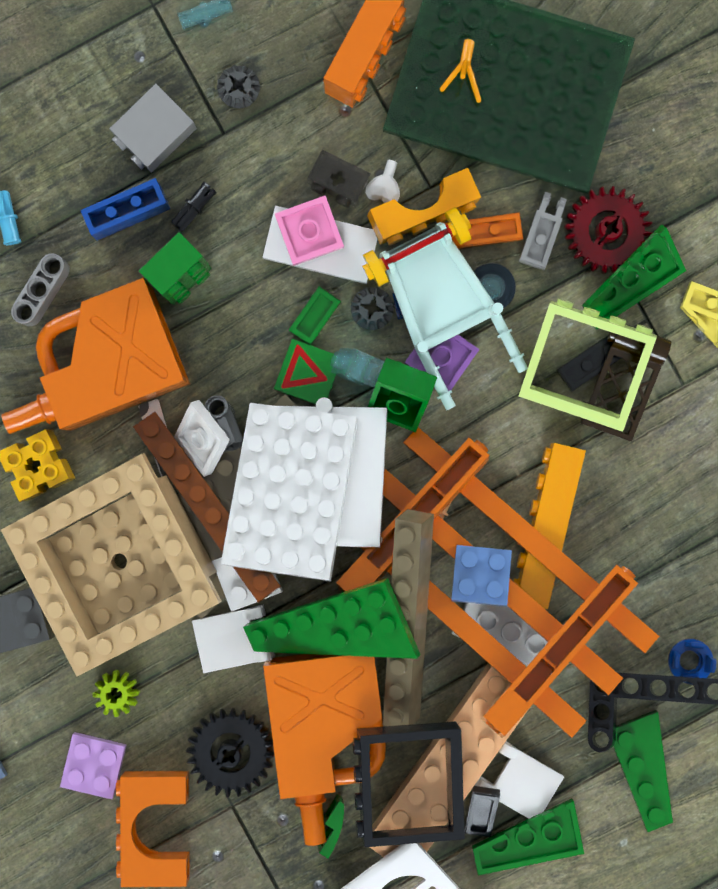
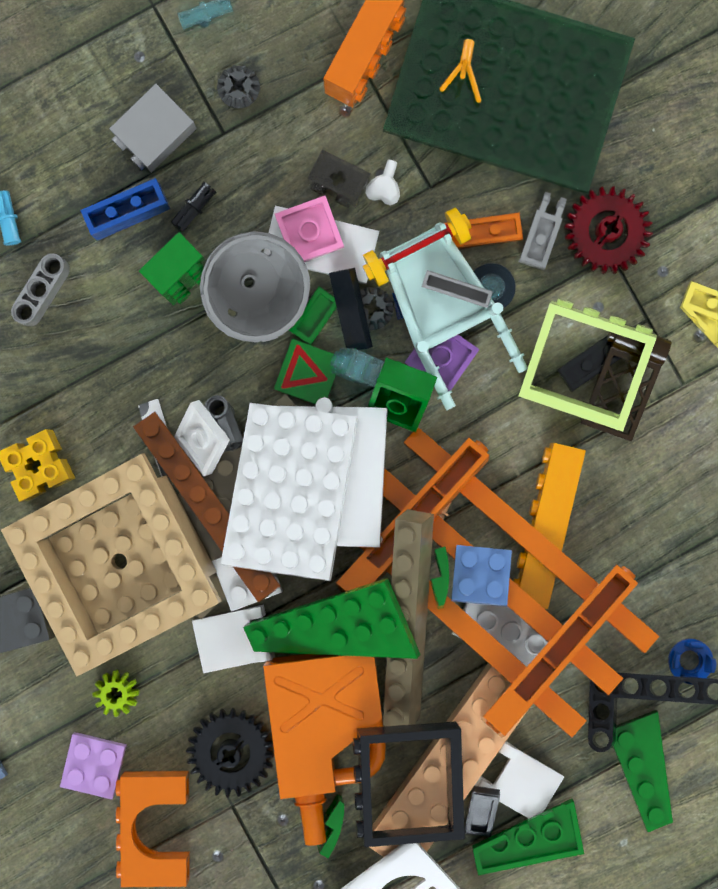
(117, 361): orange piece -> none
(277, 290): none -> light grey piece
(350, 309): none -> black tile
(394, 220): light orange arch -> none
(441, 584): none -> green slope
(457, 289): none -> light grey piece
(639, 276): green wing -> none

